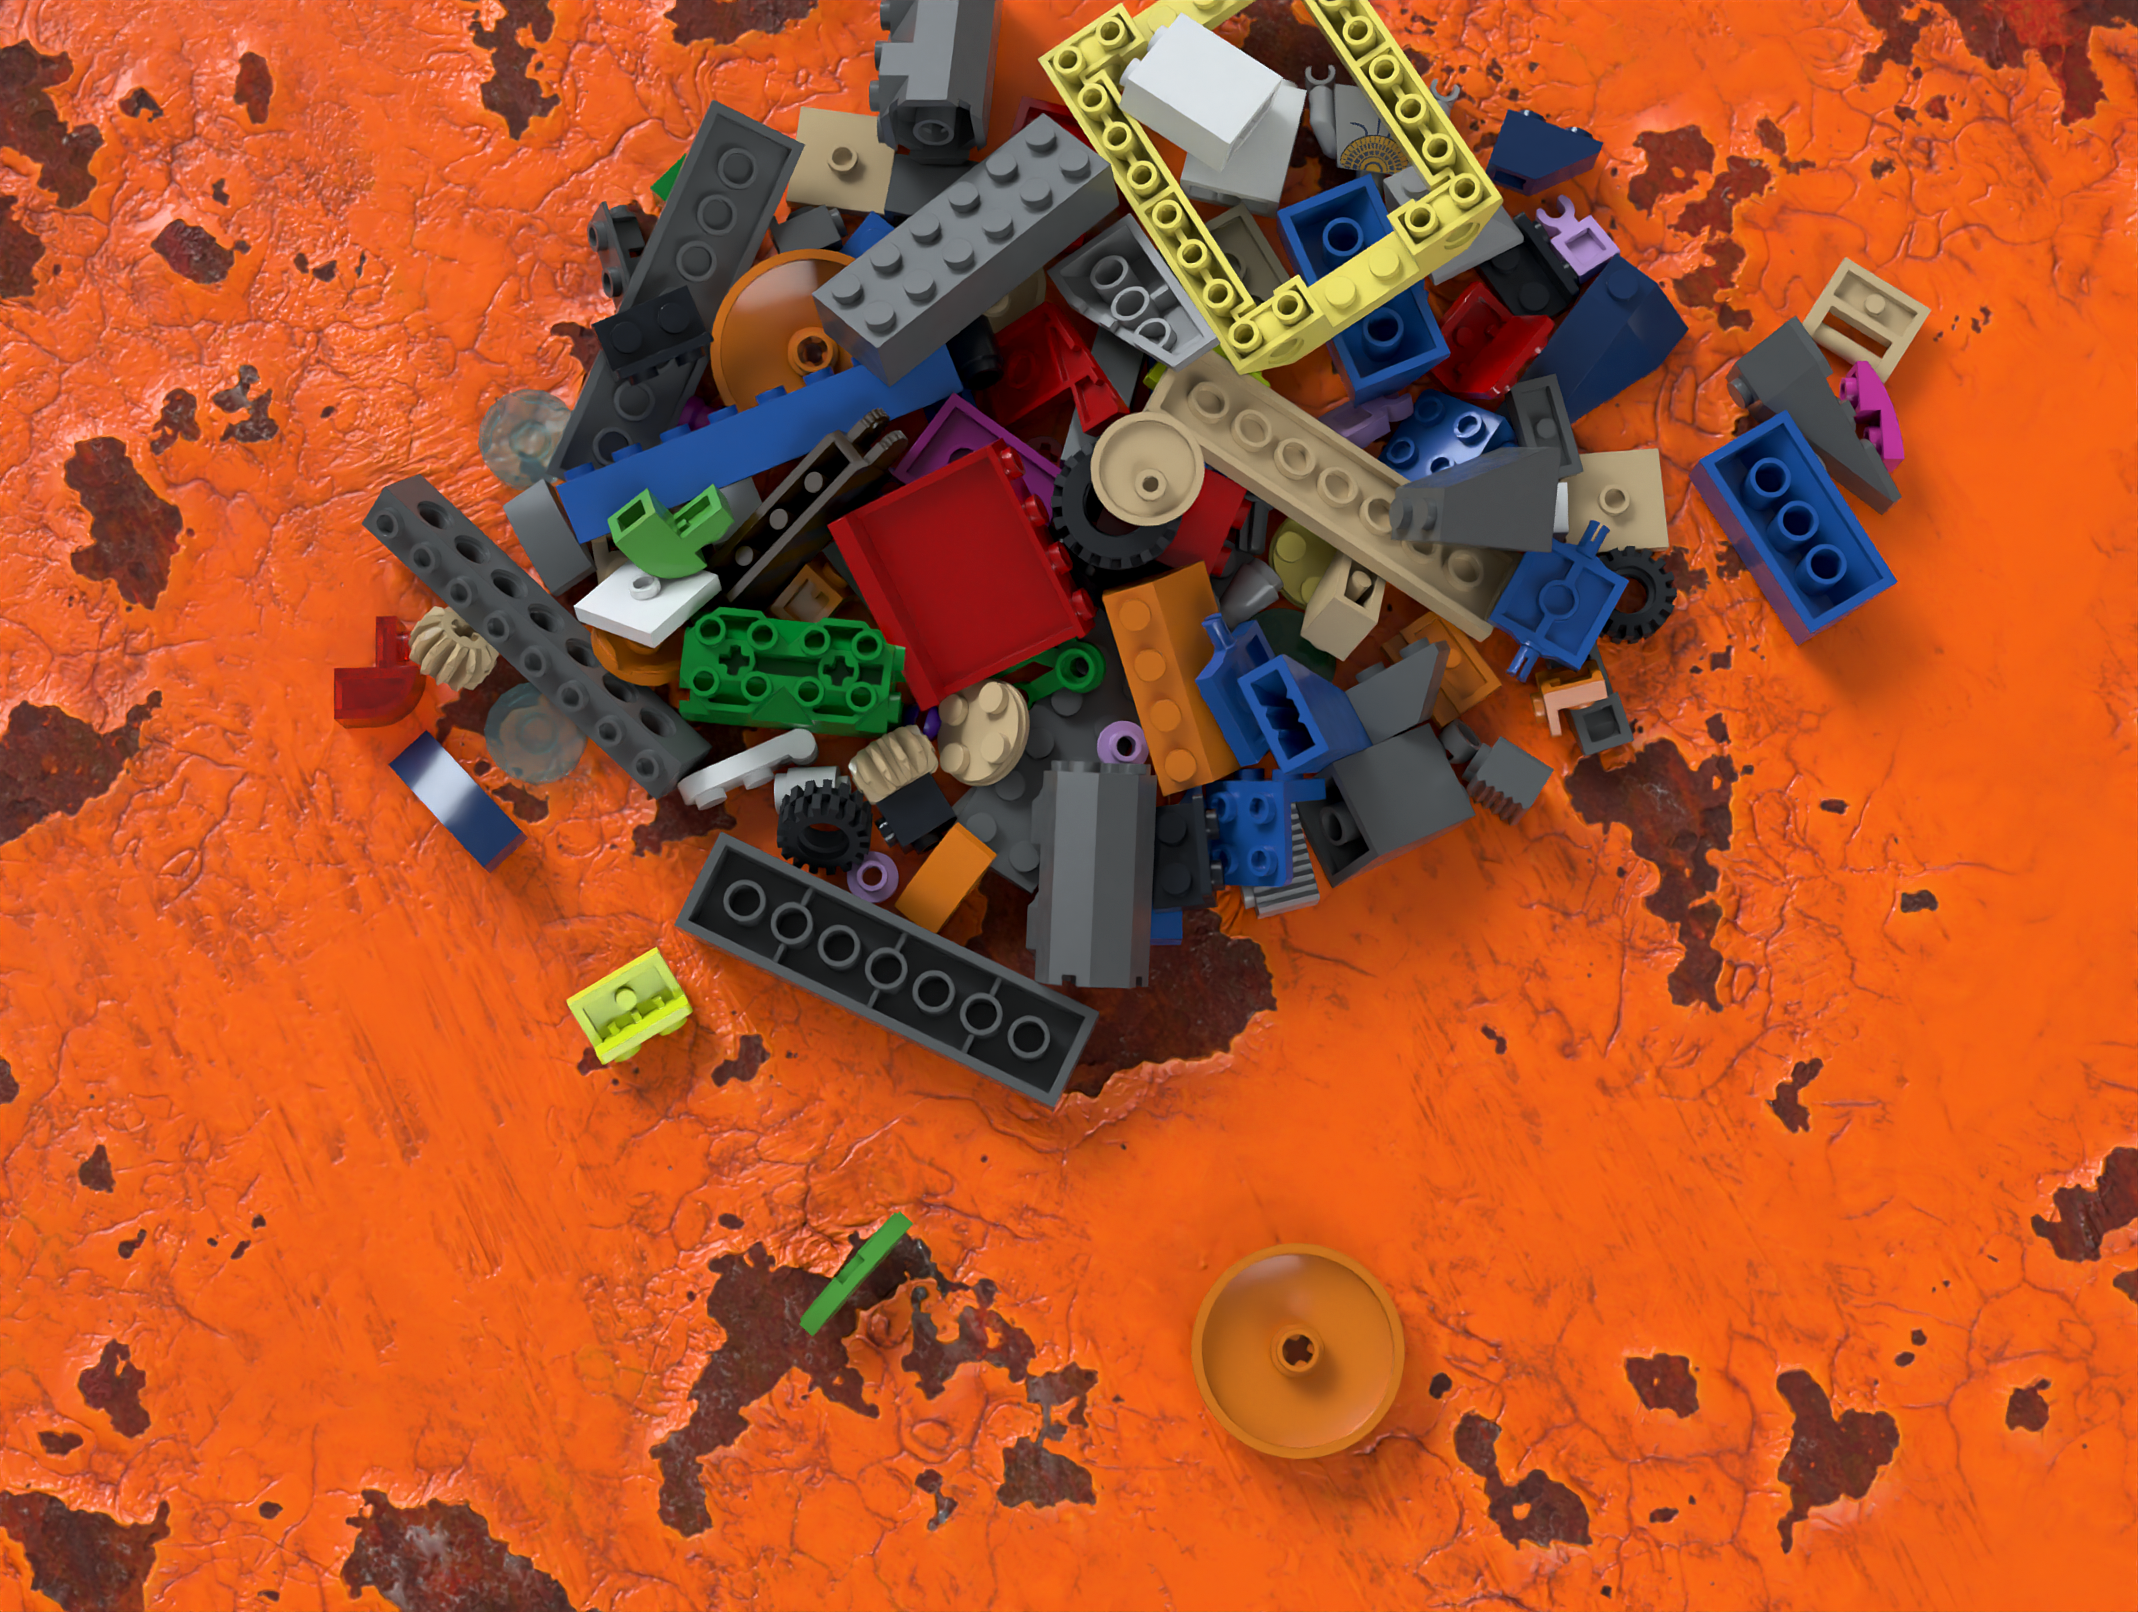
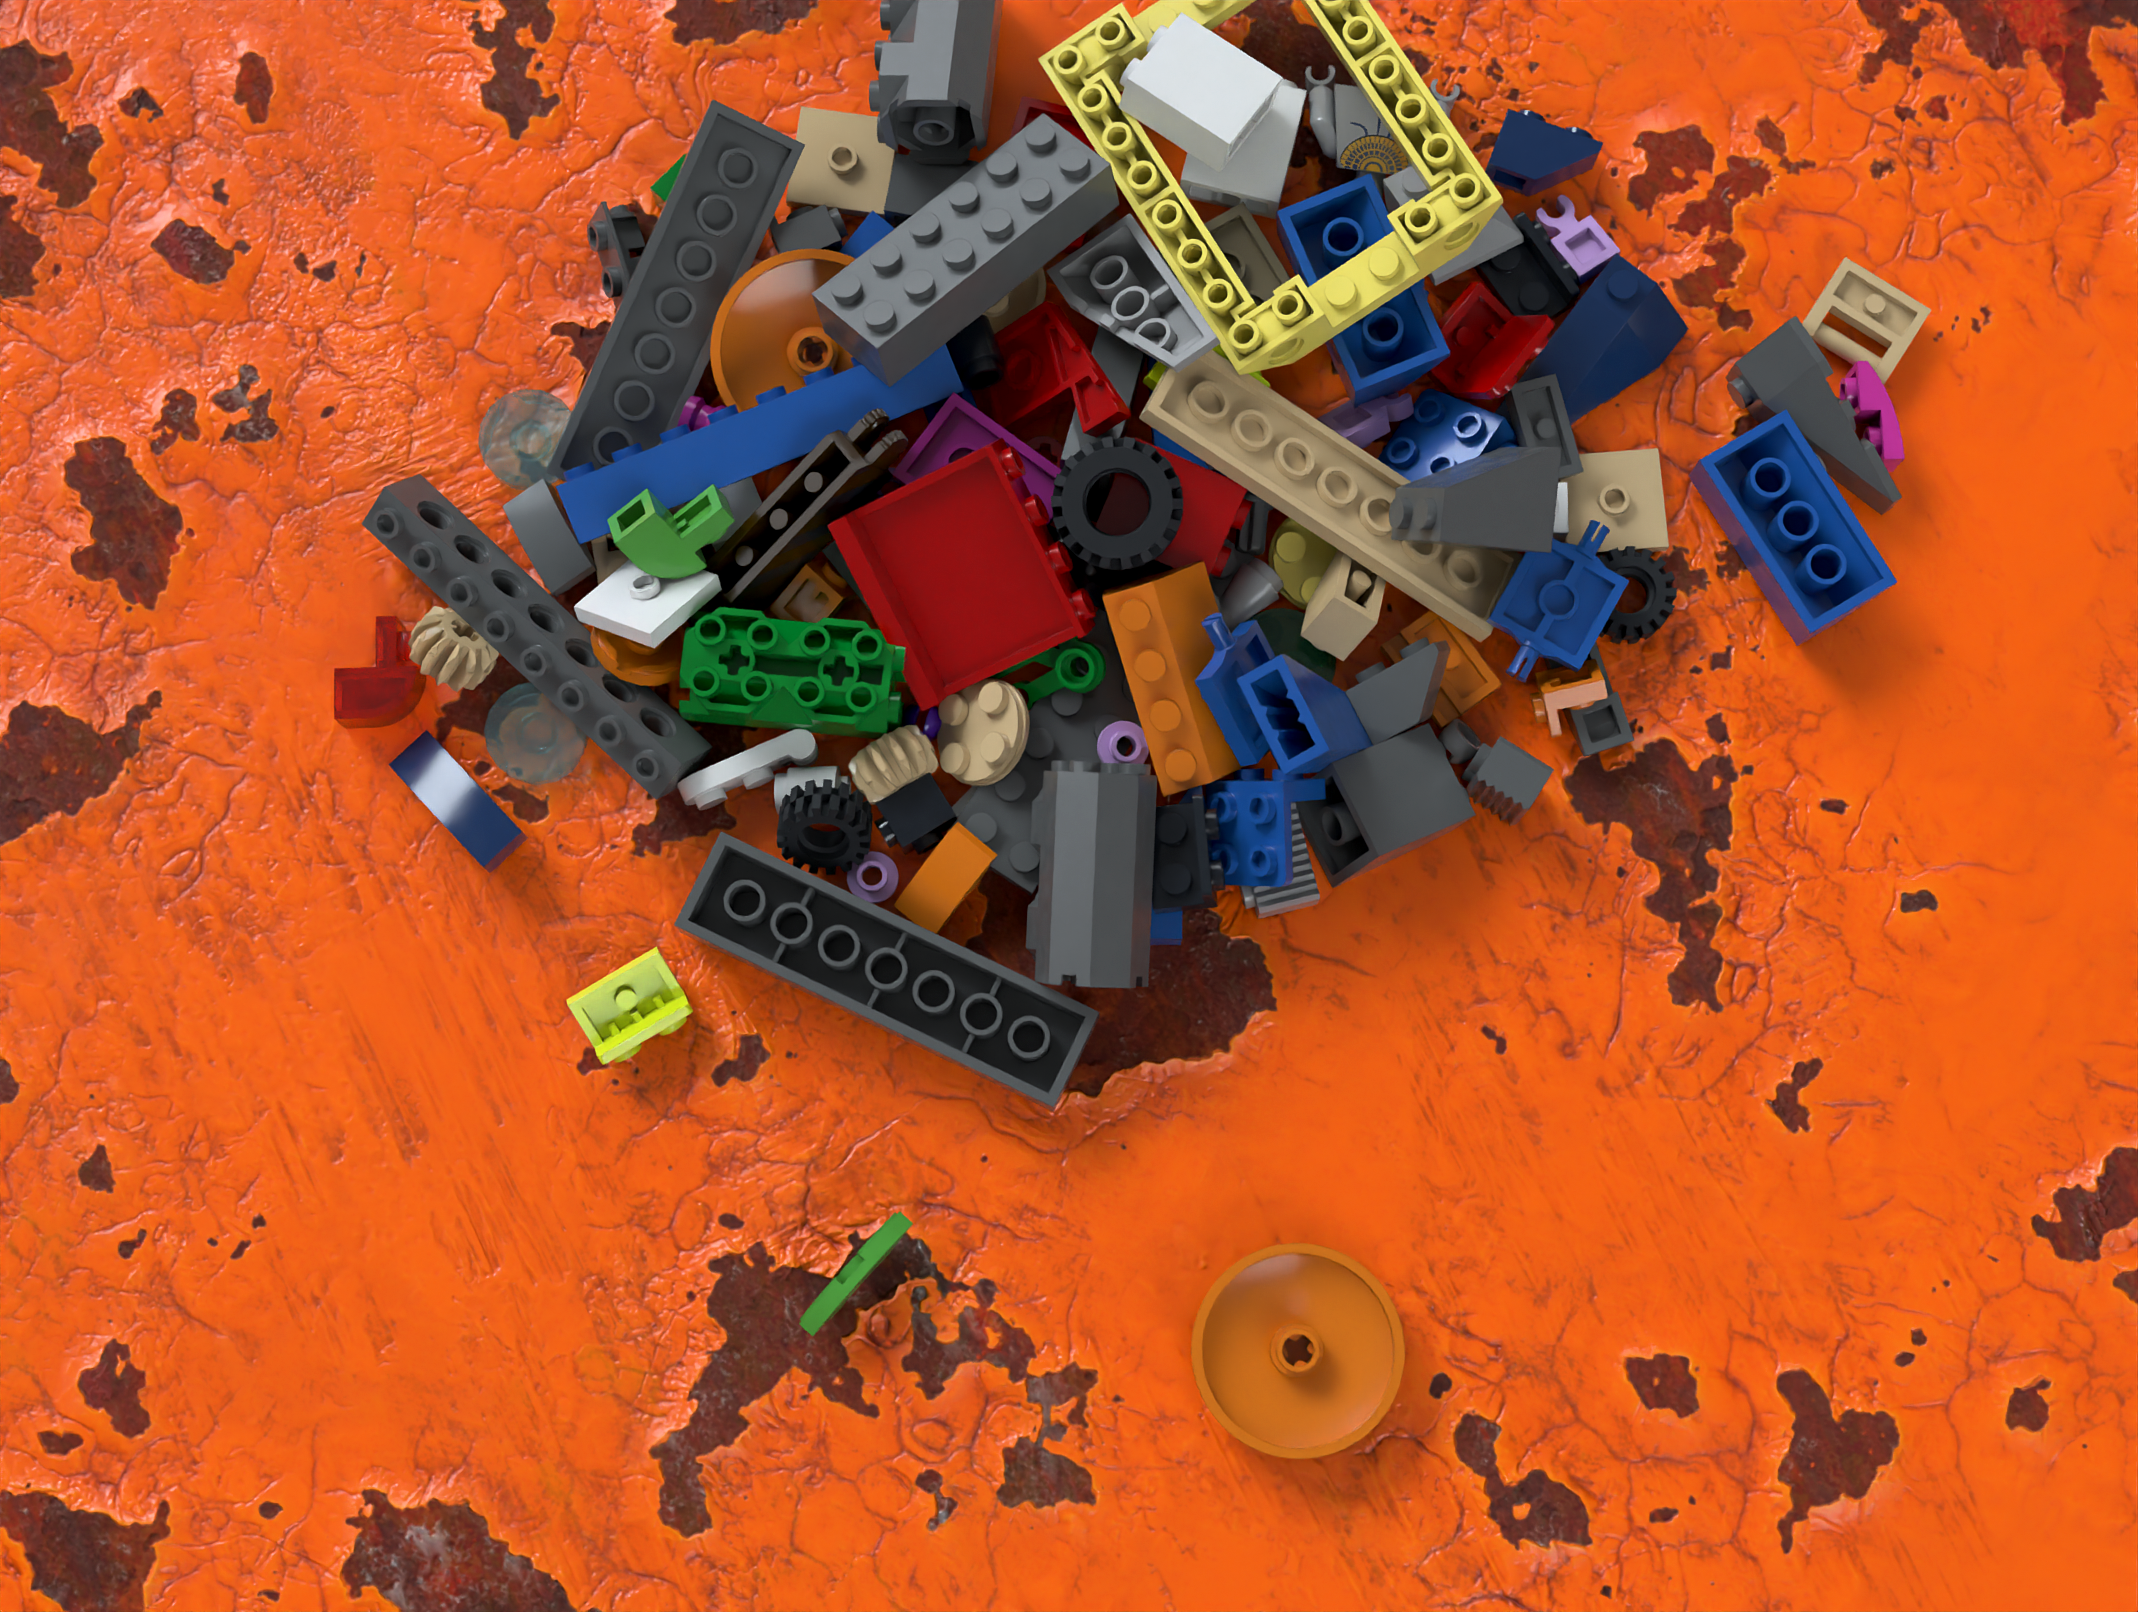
(651, 335): black bracket -> none
(1147, 468): tan piece -> none

